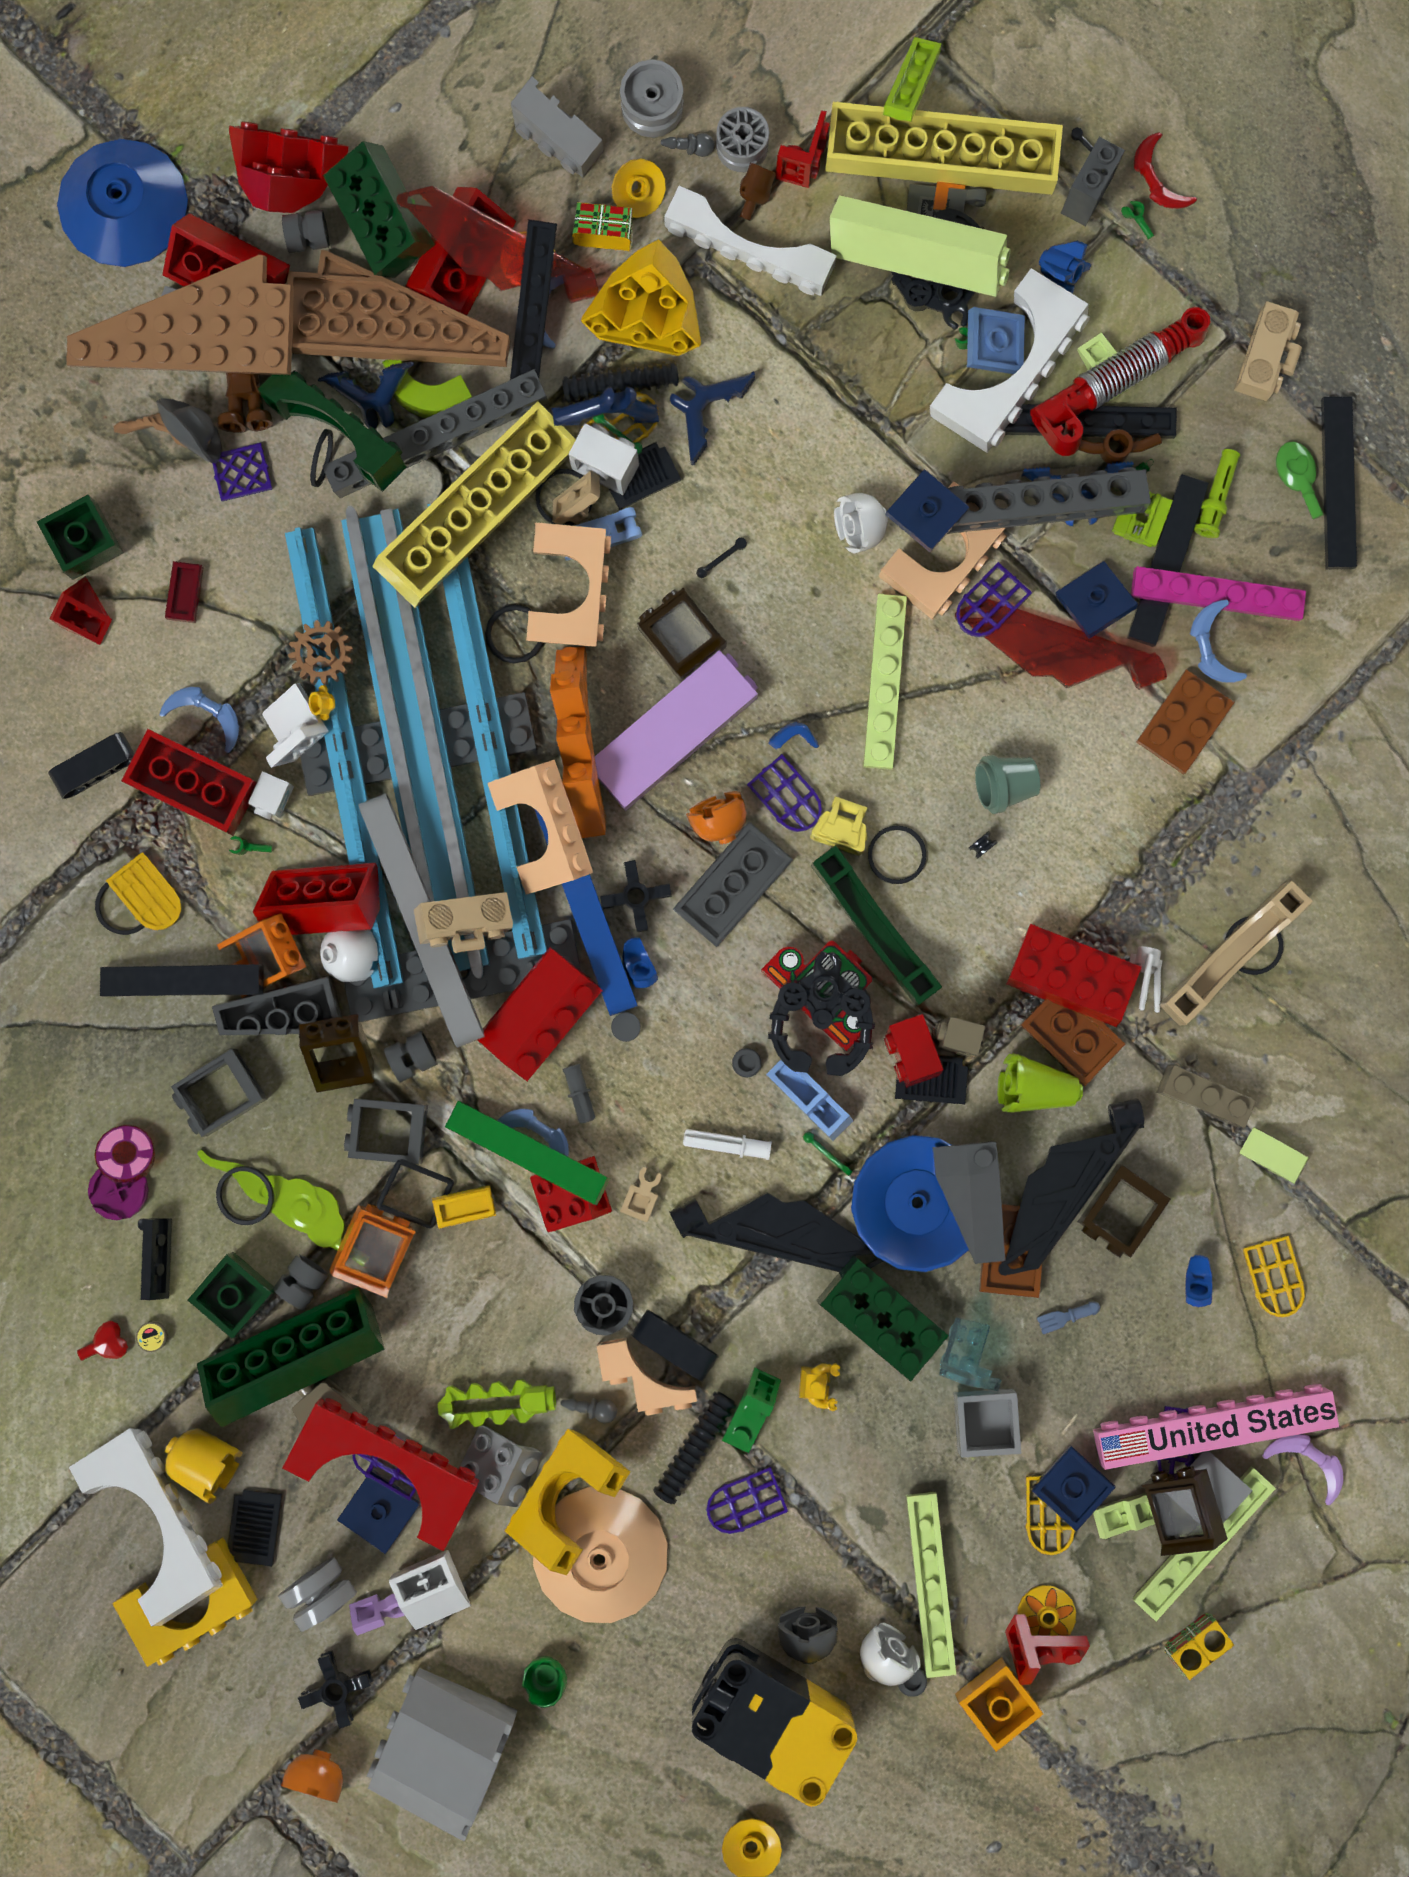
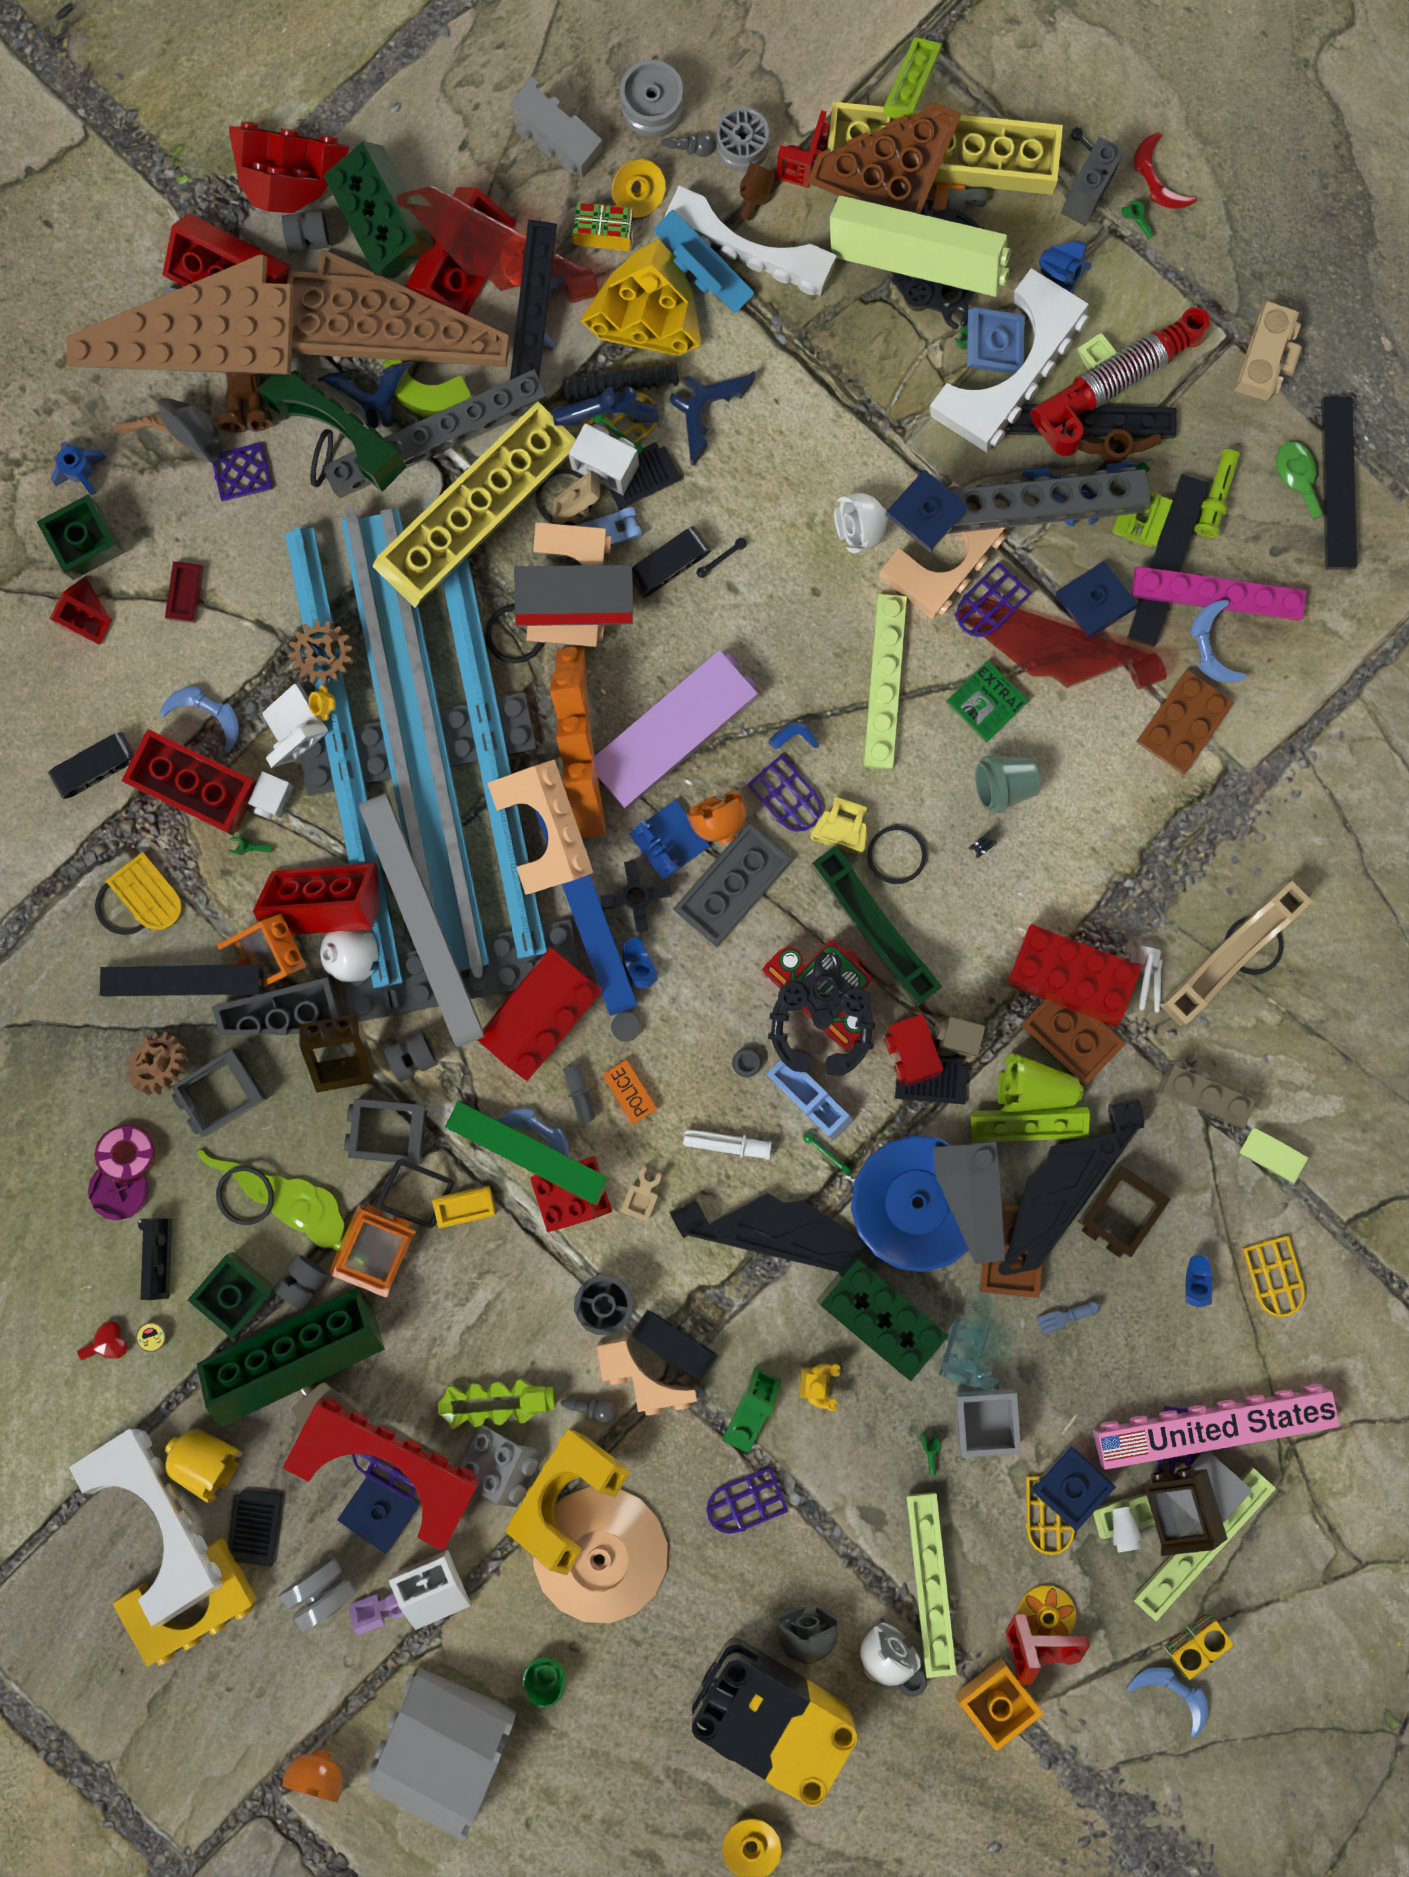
(76, 465): none -> blue brick
(136, 223): blue dish -> none
(156, 1064): none -> medium nougat gear
(323, 1694): black pin -> none
(474, 915): tan piece -> none
(573, 595): none -> dark grey tile
(629, 1092): none -> orange tile
(668, 840): none -> blue hinge
(669, 561): none -> black beam
(680, 633): window -> none
(694, 1447): black piece -> none
(697, 256): none -> dark azure bracket
(891, 165): none -> dark orange slope
(931, 1448): none -> green hand
(986, 701): none -> green tile
(1029, 1125): none -> lime plate
(1125, 1531): none -> white cone
(1165, 1677): none -> medium blue piece
(1329, 1464): lavender piece -> none

